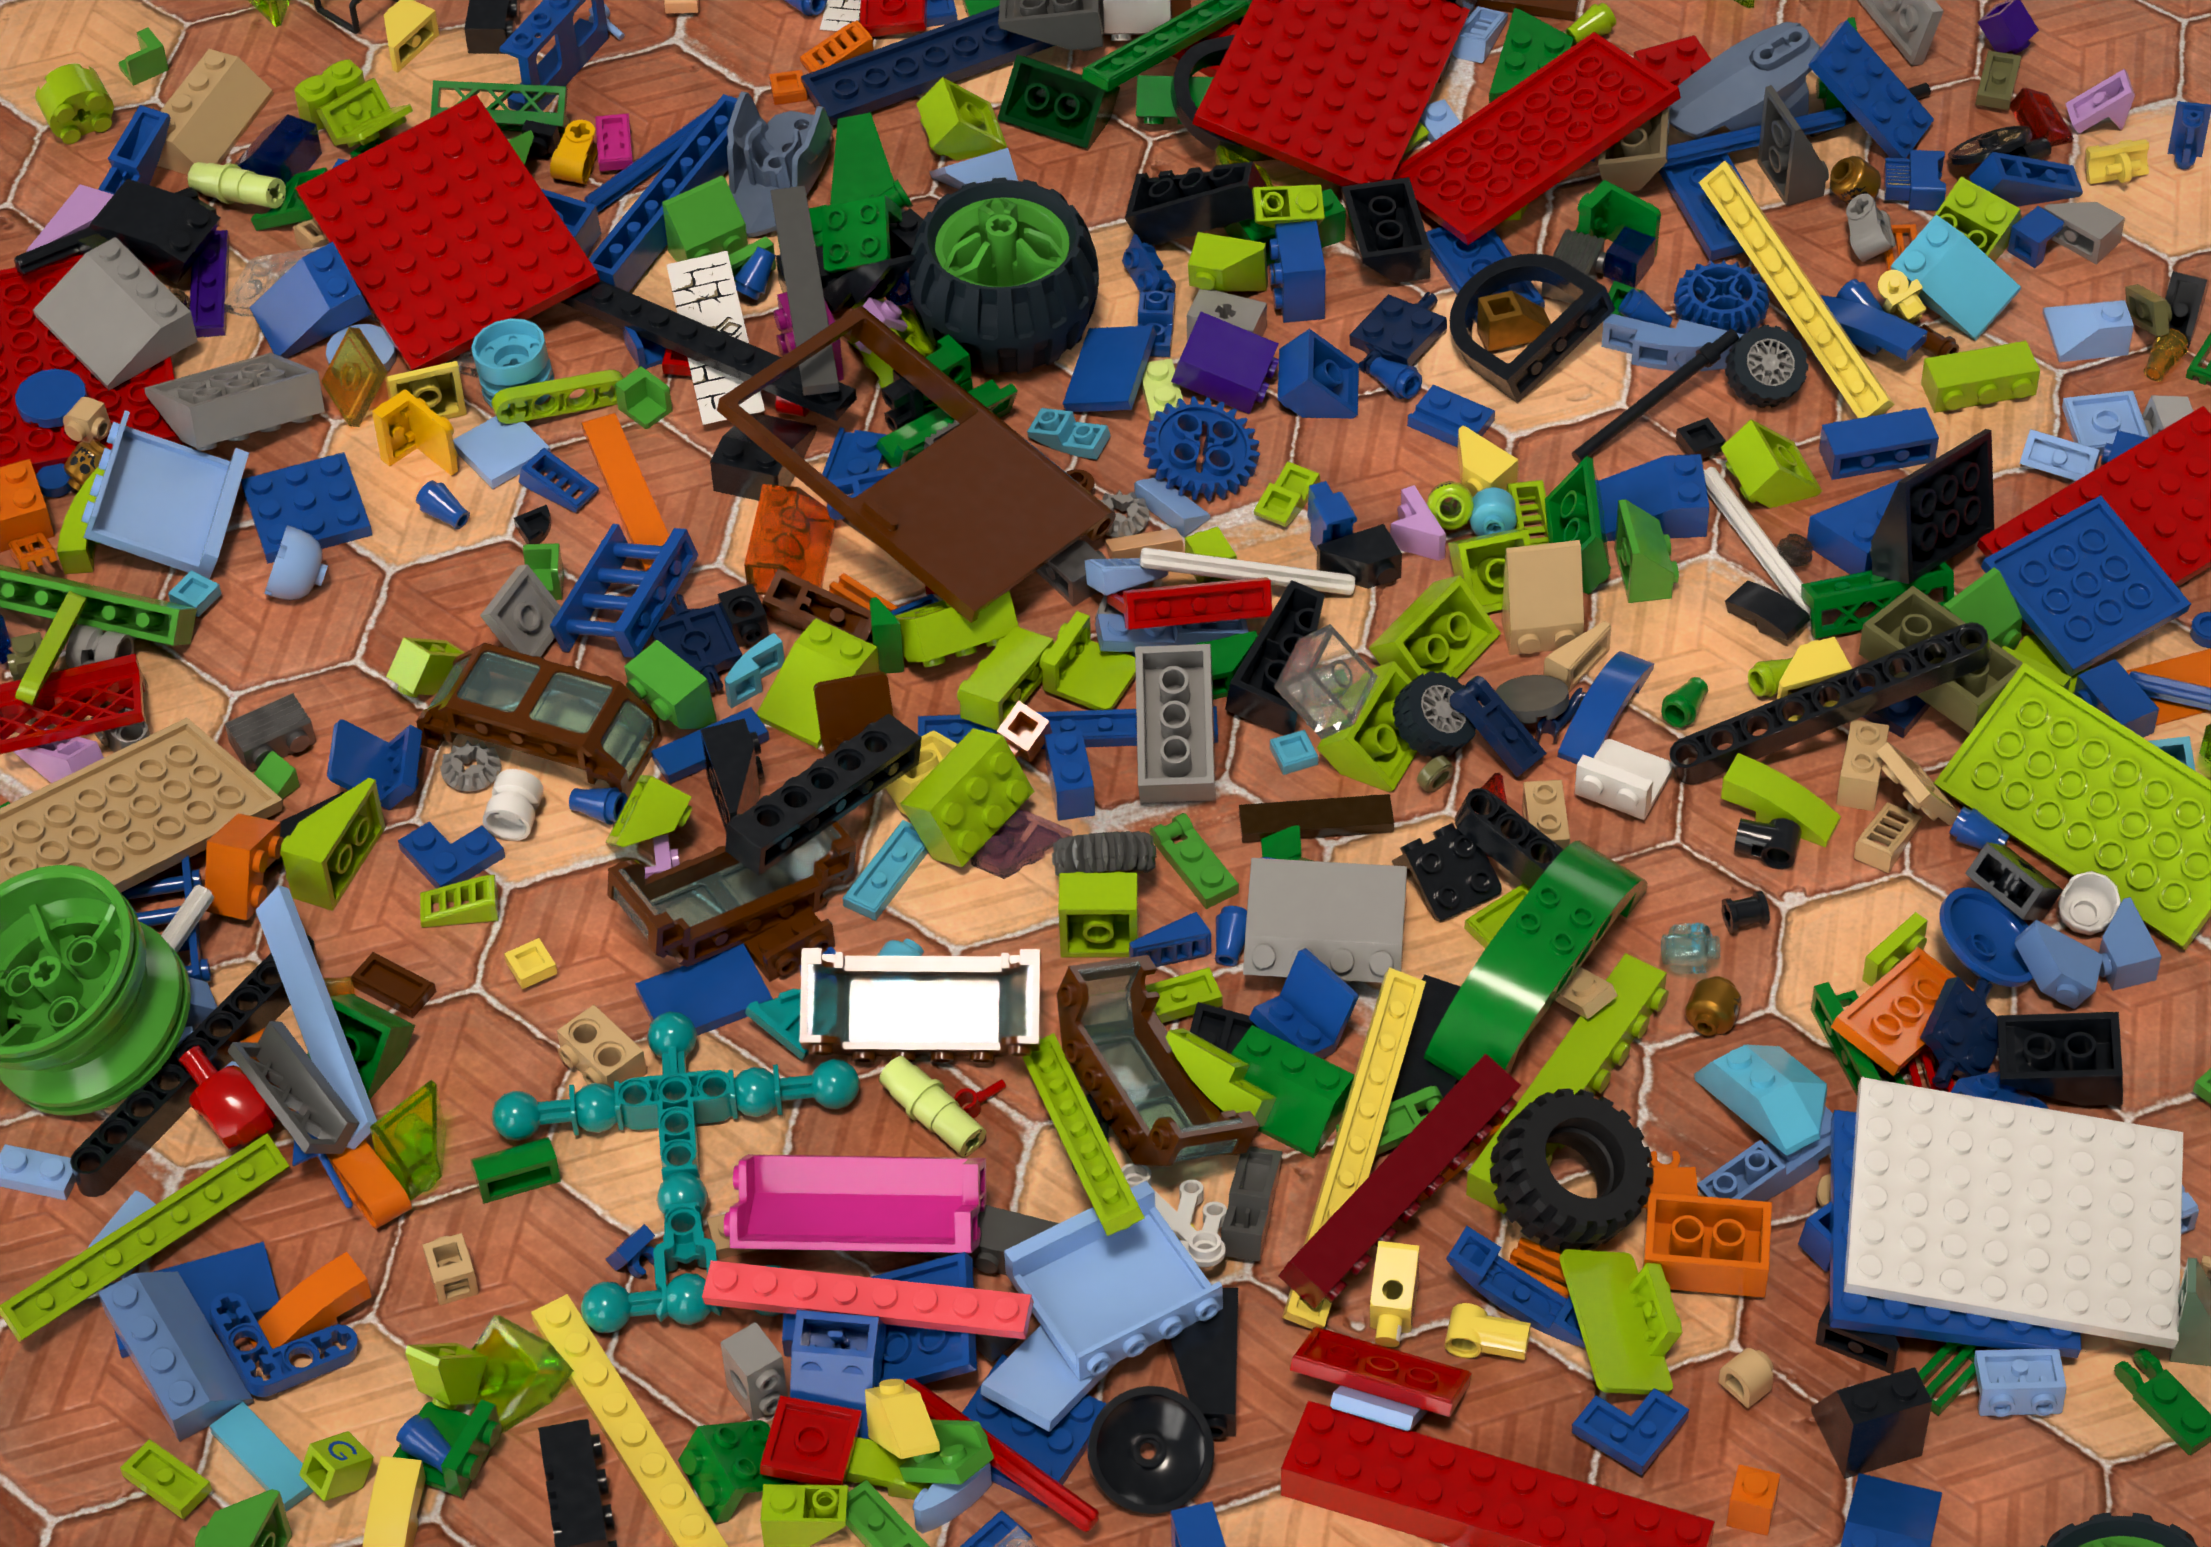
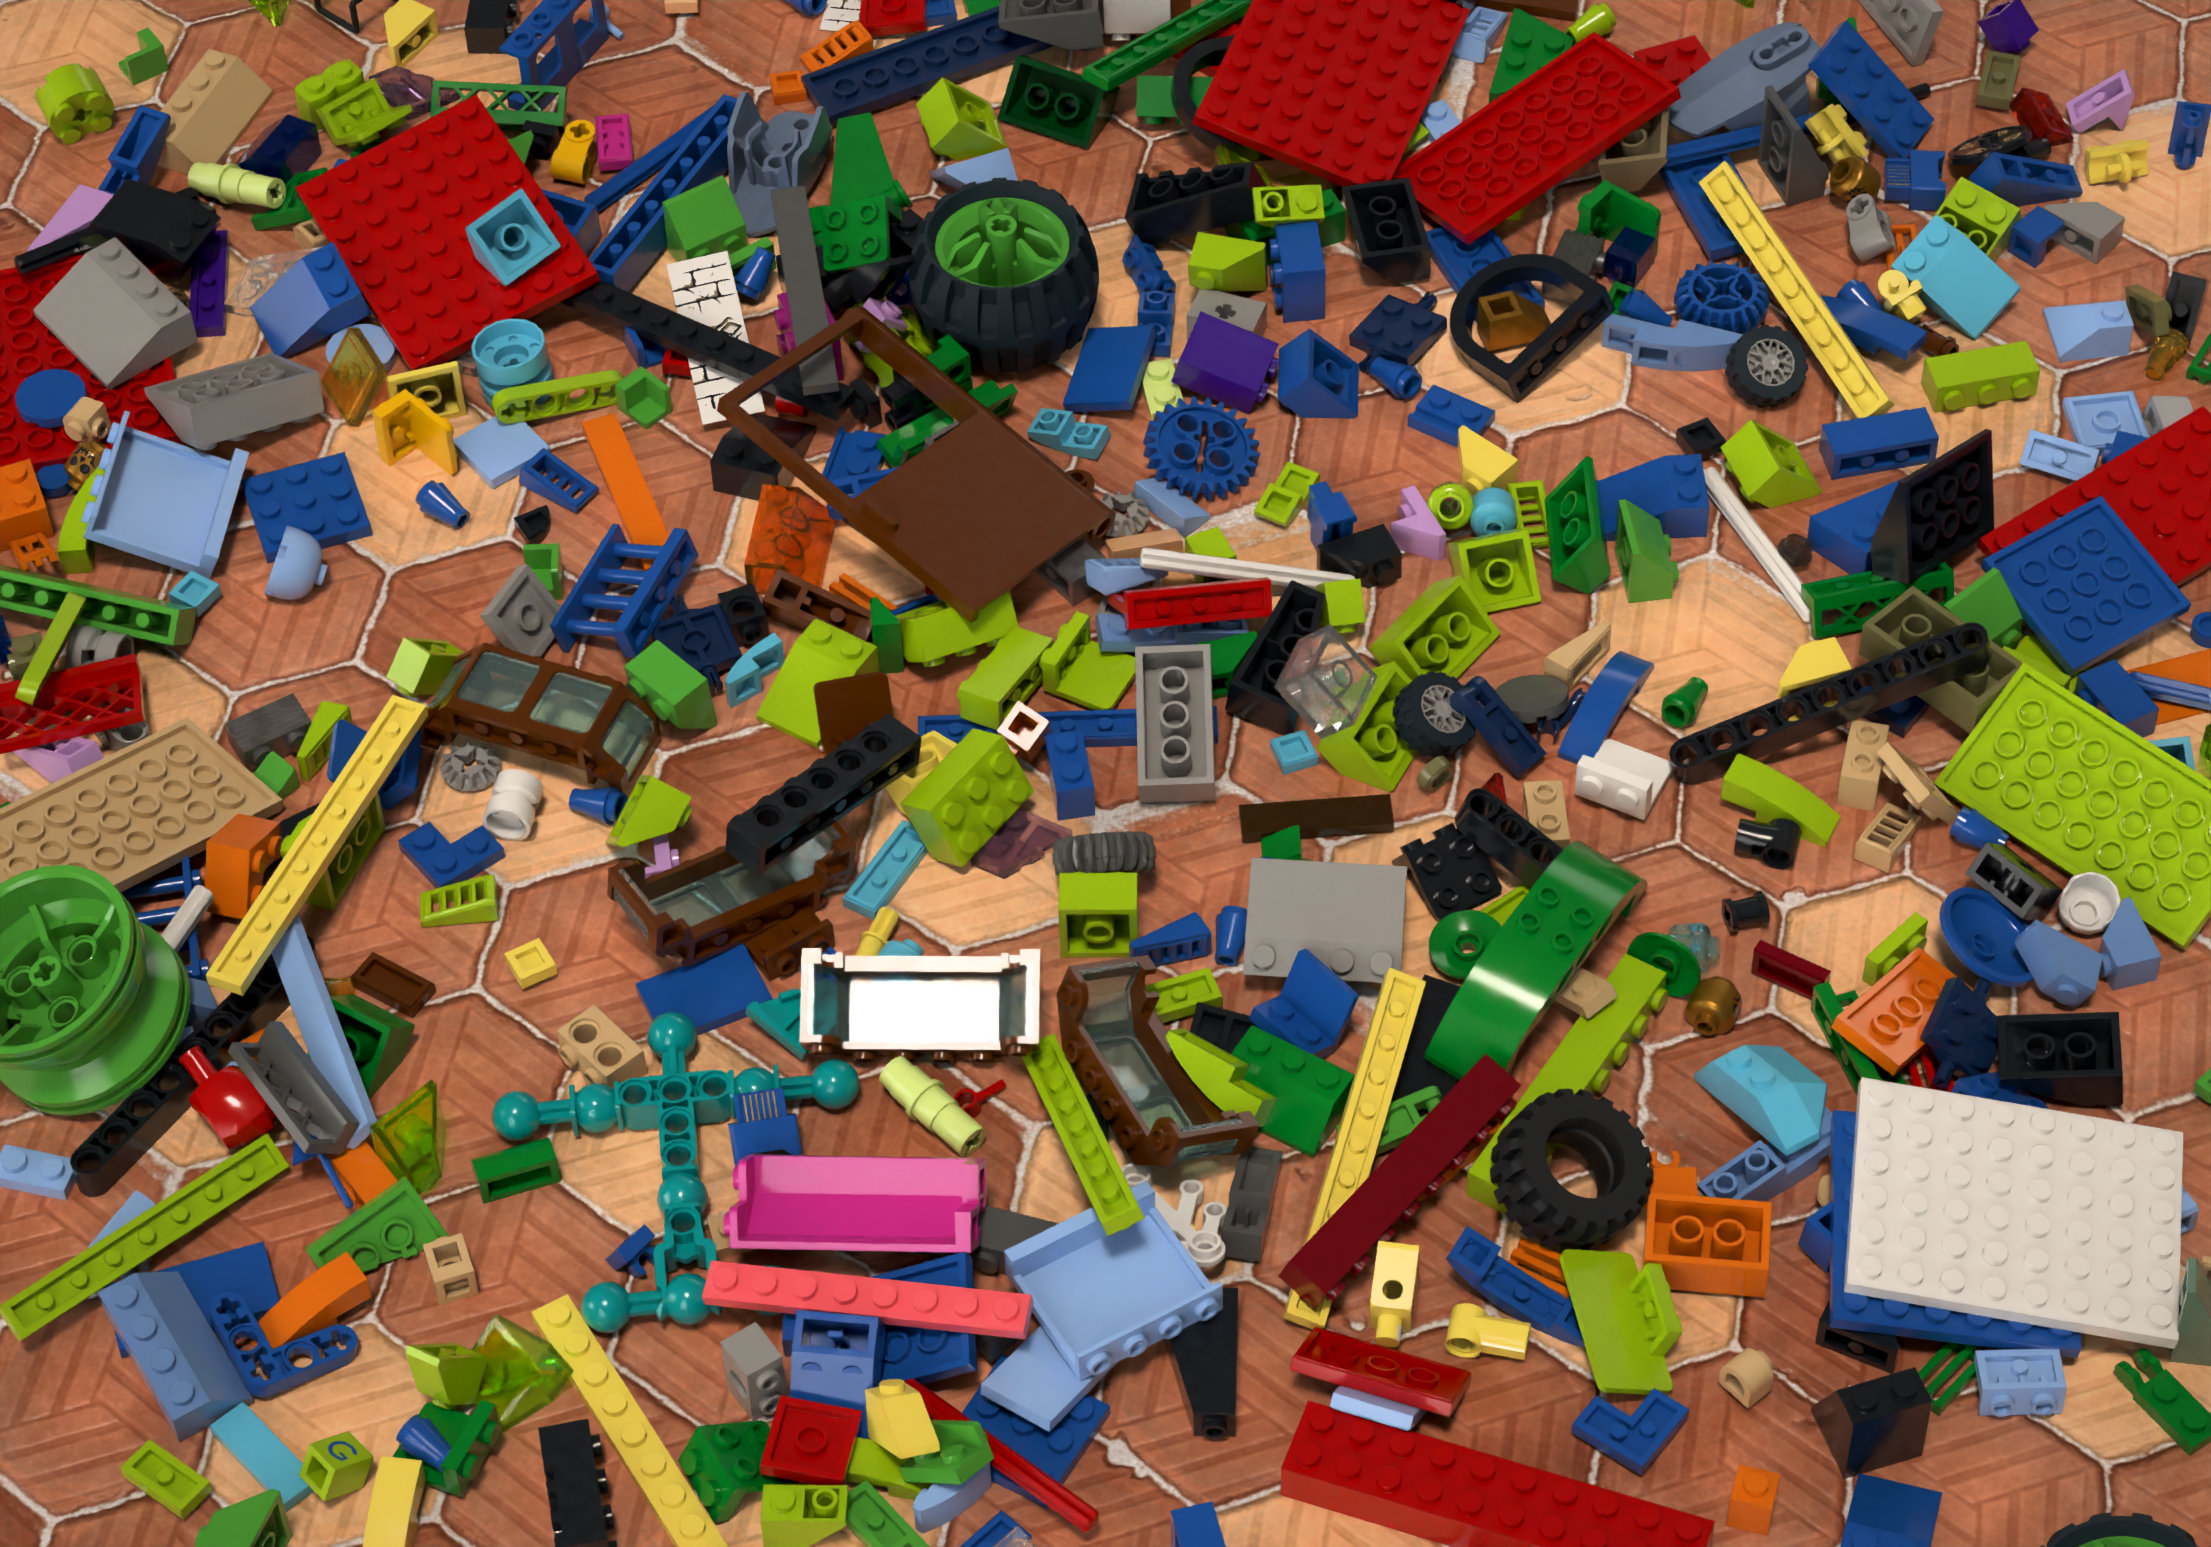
(316, 846): none -> light yellow plate
(317, 742): none -> lime slope
(381, 1230): none -> bright green wing
(405, 87): none -> wing
(511, 238): none -> medium azure slope
(687, 755): blue tile -> none
(732, 767): black slope -> none
(763, 1124): none -> blue piece
(867, 404): none -> black plate
(878, 933): none -> light yellow axle
(1180, 1445): black dish -> none
(1194, 861): bright green plate -> none
(1342, 605): none -> lime brick
(1457, 933): none -> green dish
(1542, 596): tan slope -> none
(1671, 957): none -> green dish
(1705, 357): black bar -> none
(1766, 675): lime cone -> none
(1771, 610): black slope -> none
(1787, 969): none -> dark red tile
(1835, 135): none -> light yellow hips

